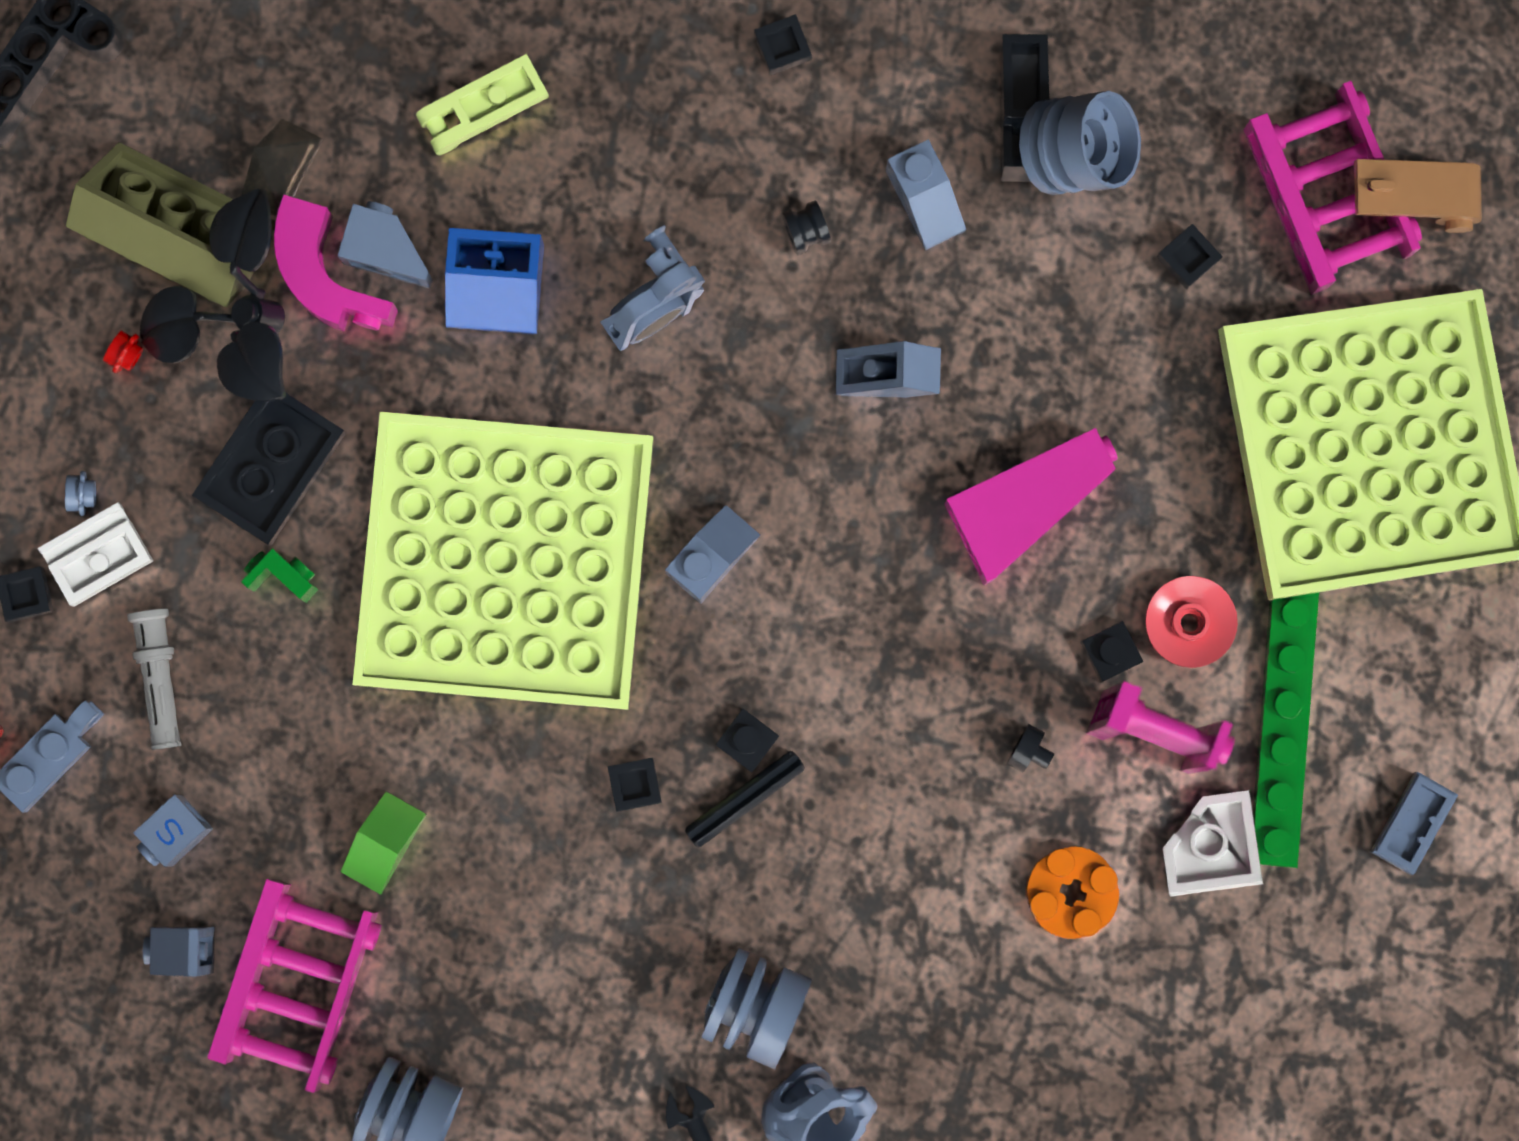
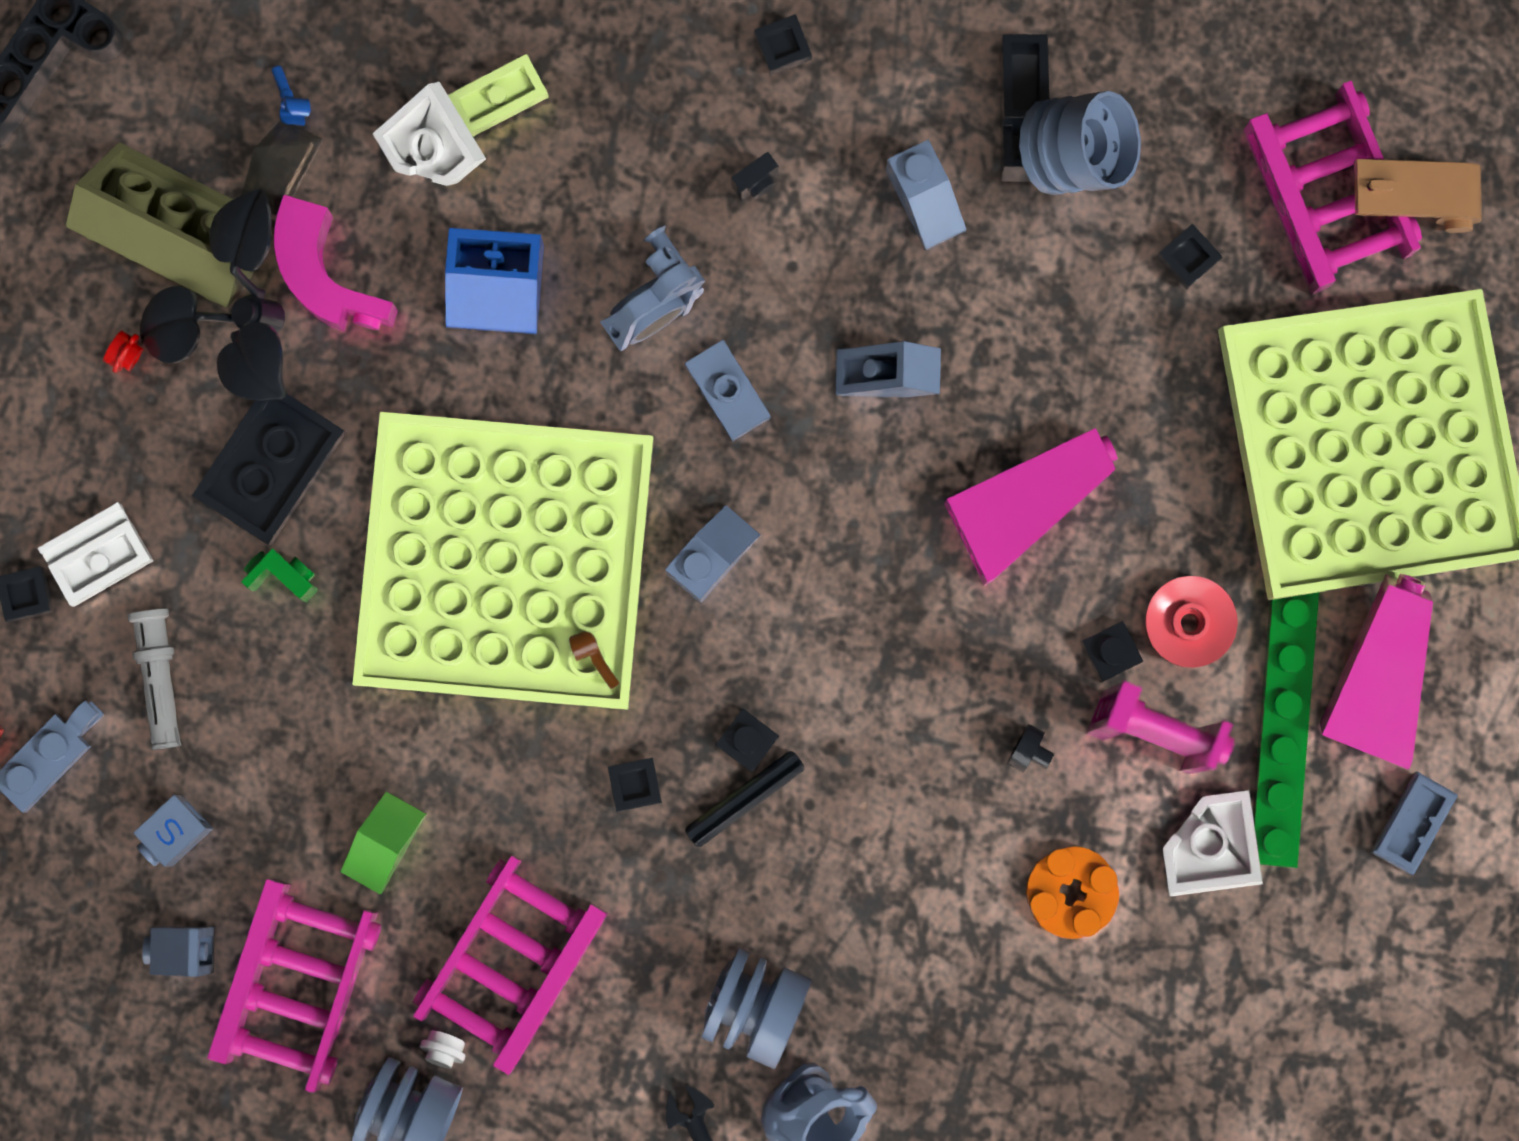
(79, 493): sand blue plate -> none
(291, 109): none -> blue hand
(380, 245): sand blue slope -> none
(430, 139): none -> white plate
(443, 1049): none -> white plate
(531, 1003): none -> dark pink fence
(585, 646): none -> reddish brown hand
(727, 390): none -> sand blue plate
(756, 178): none -> black plate
(806, 227): black wheel -> none
(1383, 678): none -> dark pink slope

